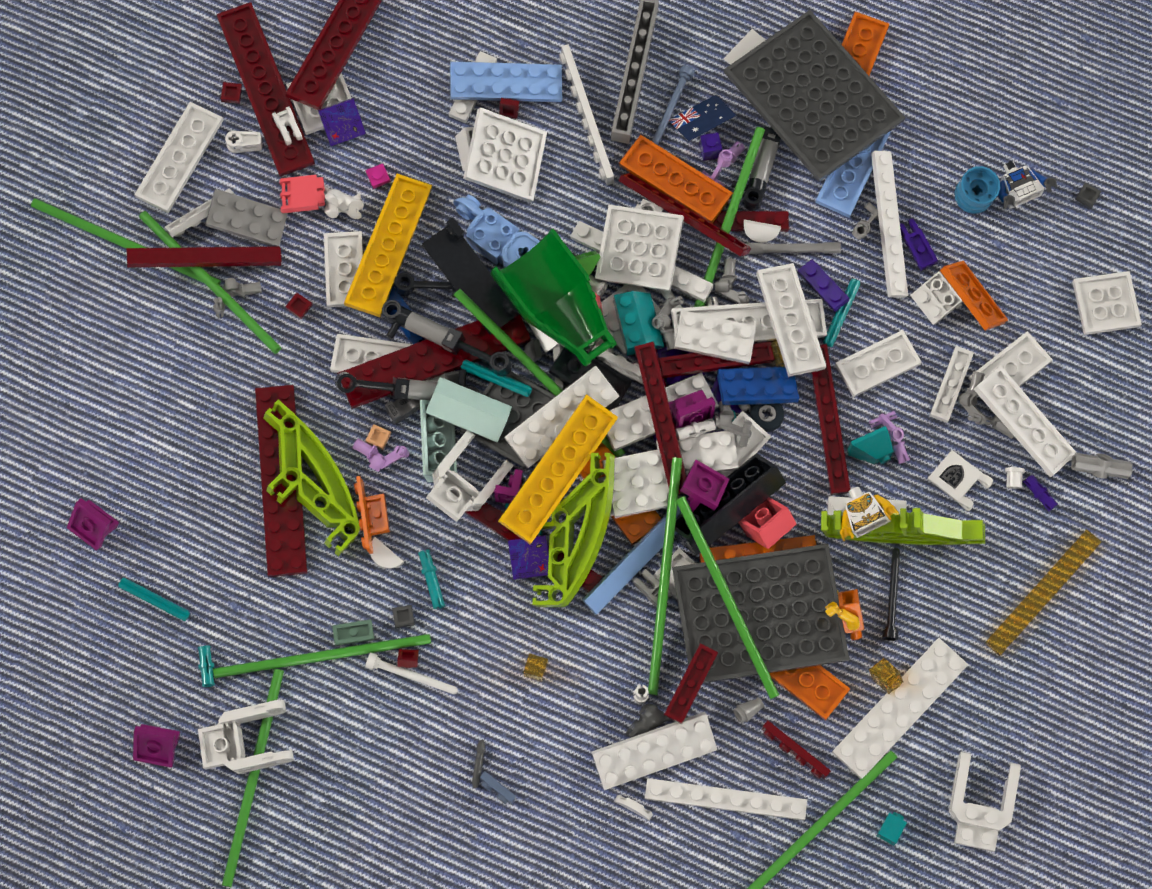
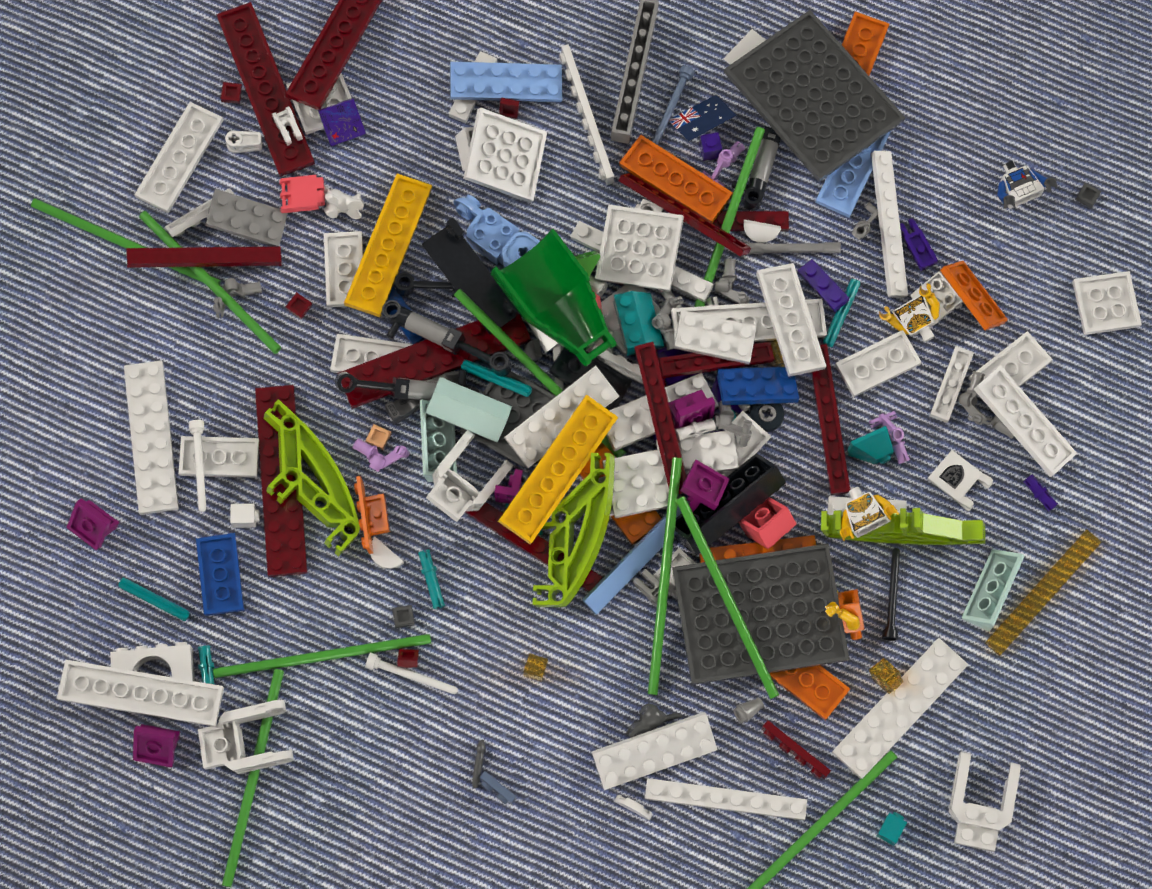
(140, 693): none -> white plate
(151, 437): none -> white plate
(177, 657): none -> white arch
(196, 428): none -> white piece
(219, 574): none -> blue plate
(221, 457): none -> white plate
(244, 515): none -> white brick
(353, 632): sand green plate -> none
(377, 176): dark pink plate -> none
(529, 559): dark purple tile -> none
(644, 691): white pin -> none
(691, 683): dark red plate -> none
(916, 315): none -> torso
(984, 183): dark azure wheel -> none
(992, 588): none -> light aqua slope
(1014, 477): white bush -> none
(1101, 465): light grey piece -> none

